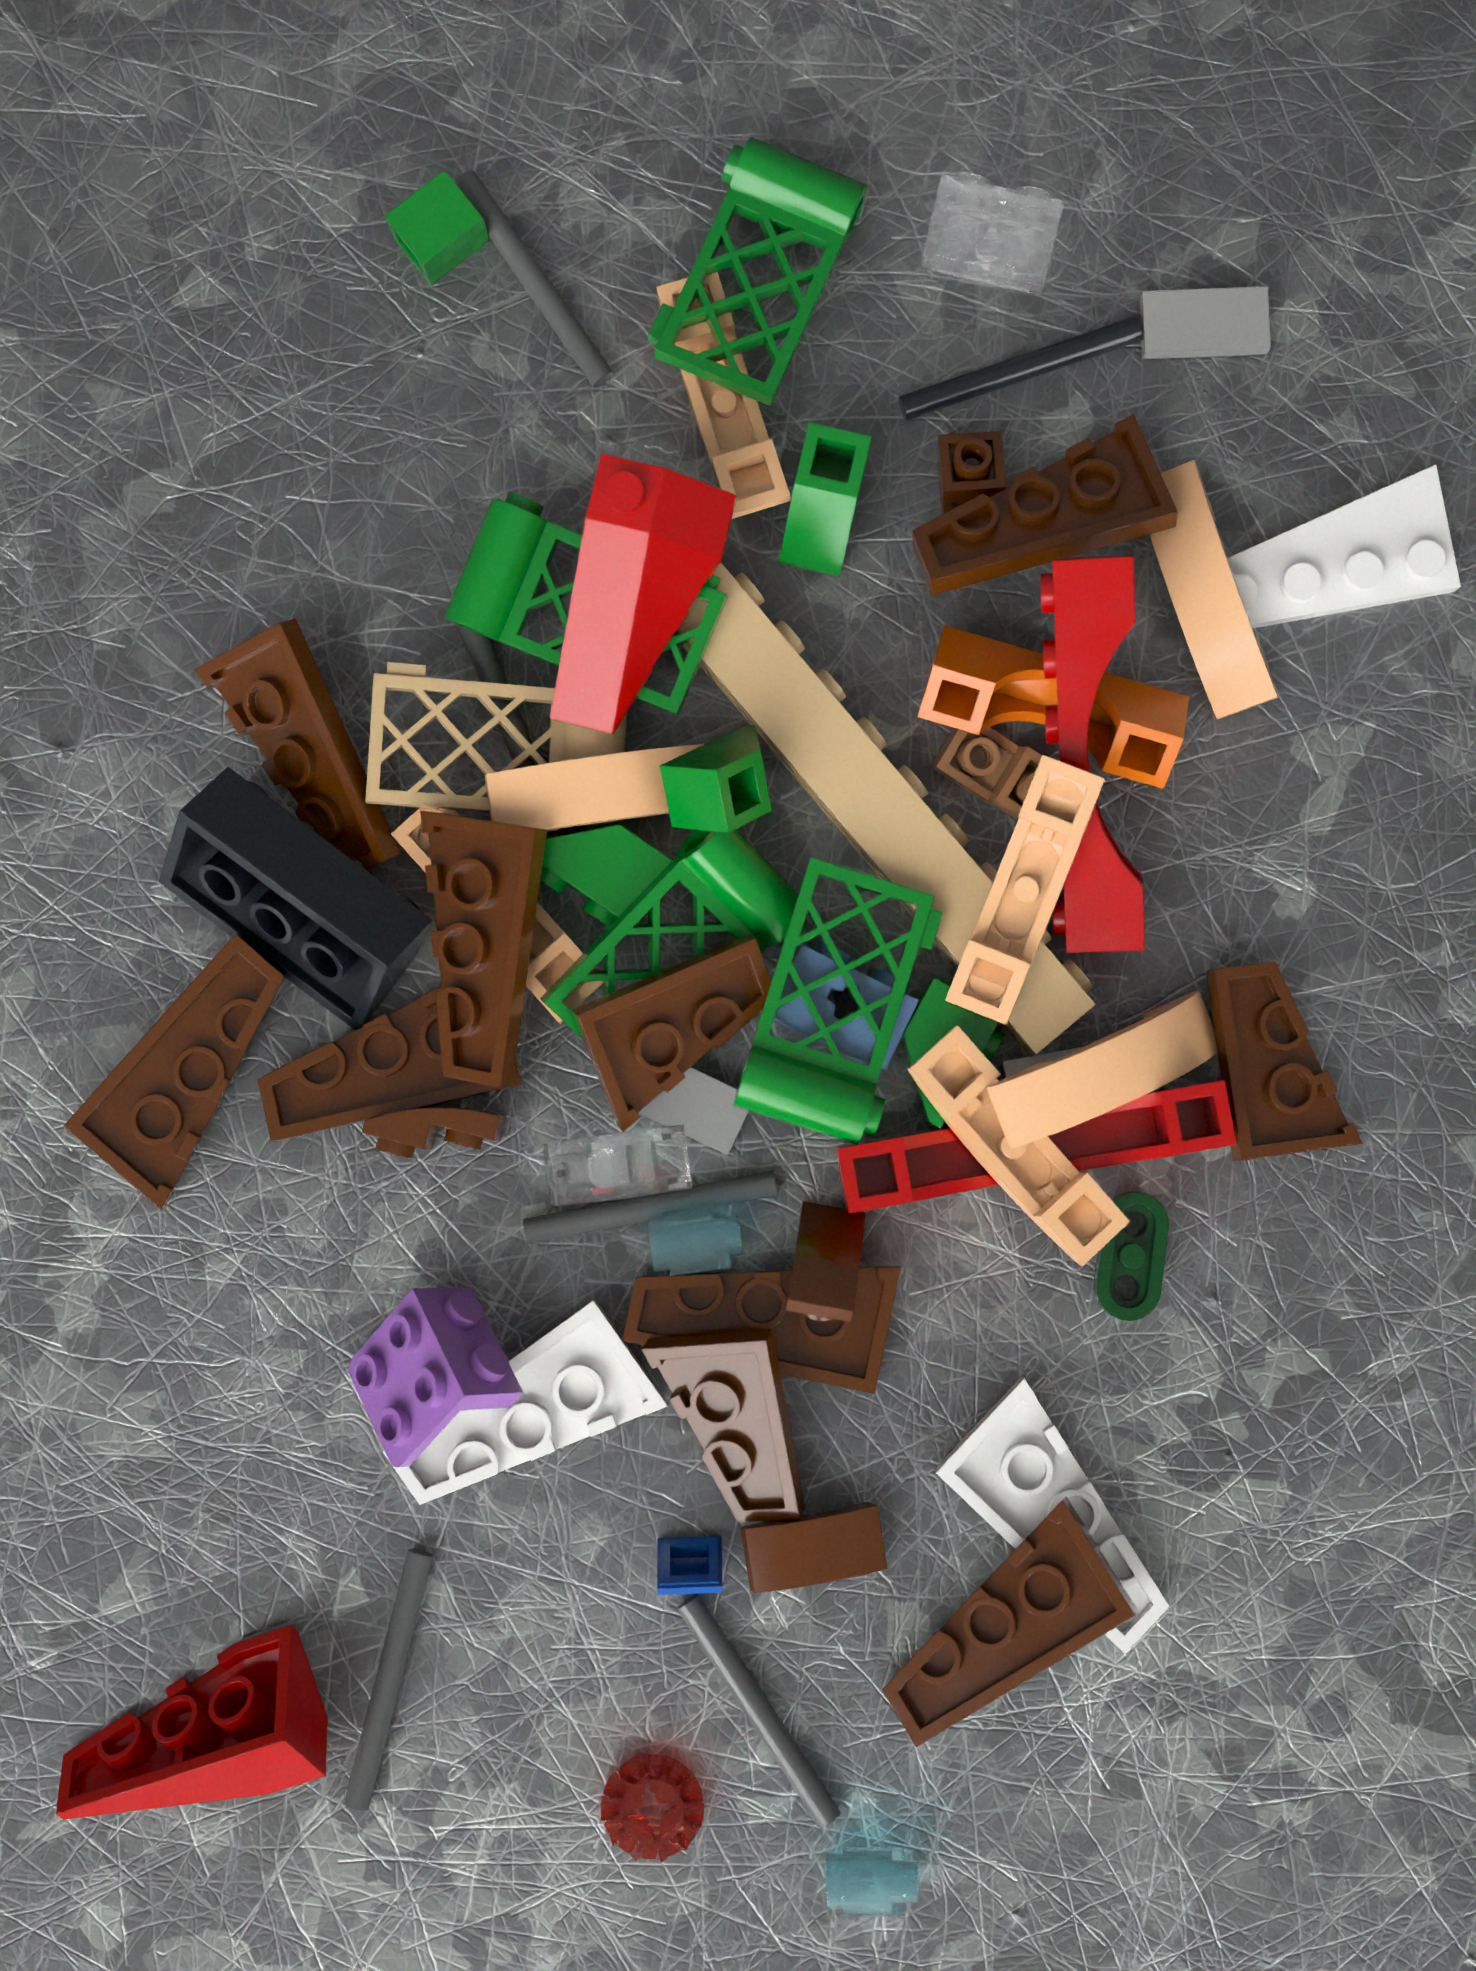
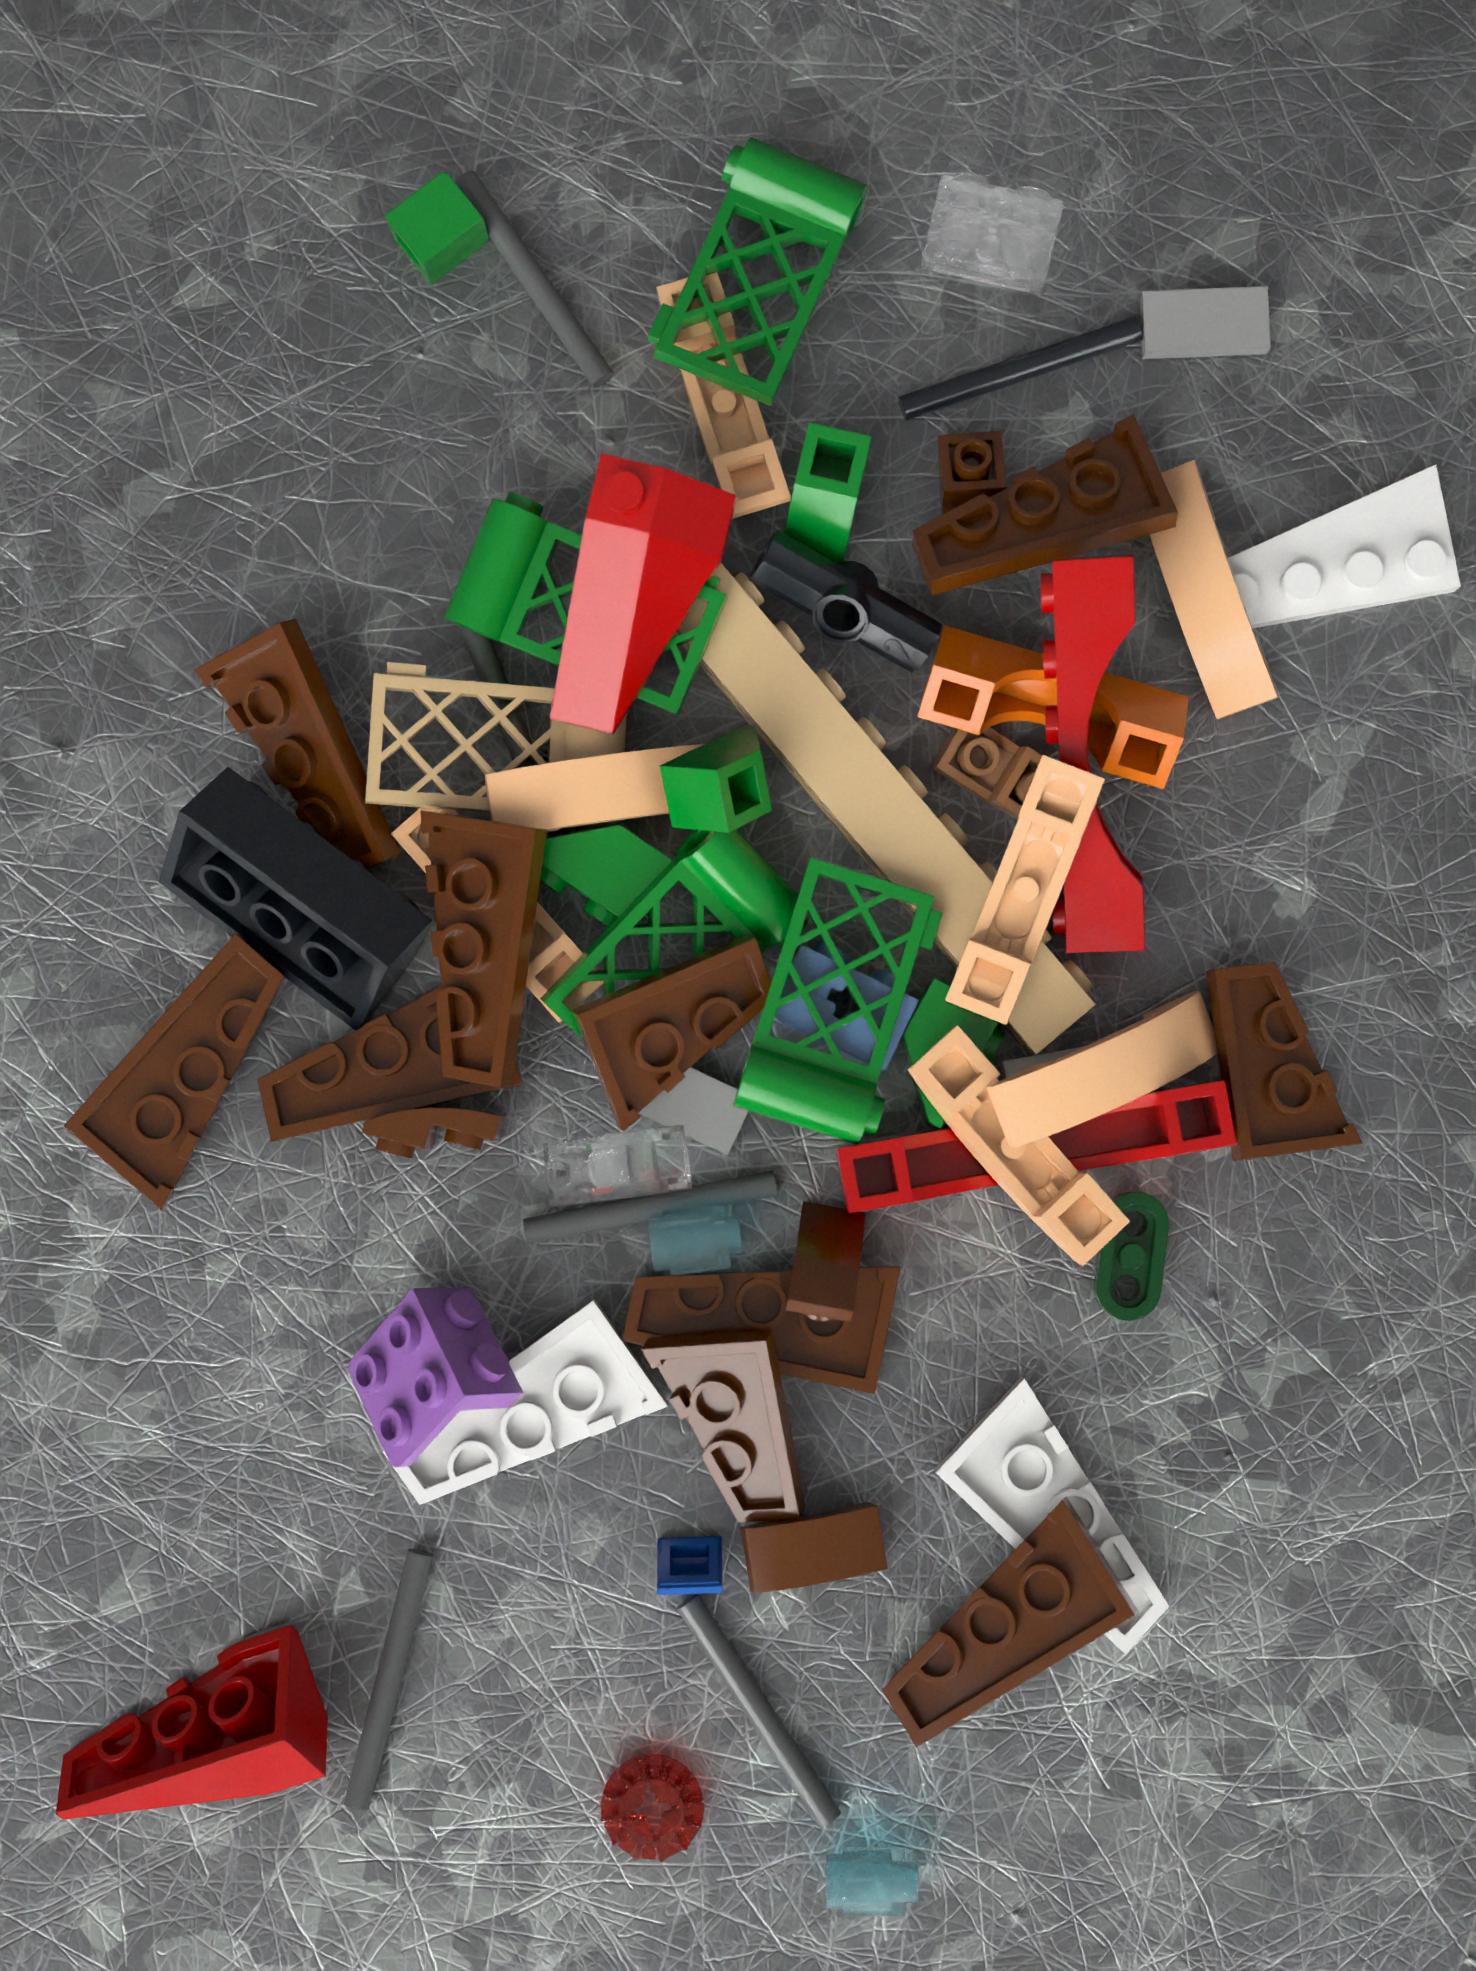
(872, 619): none -> black piece

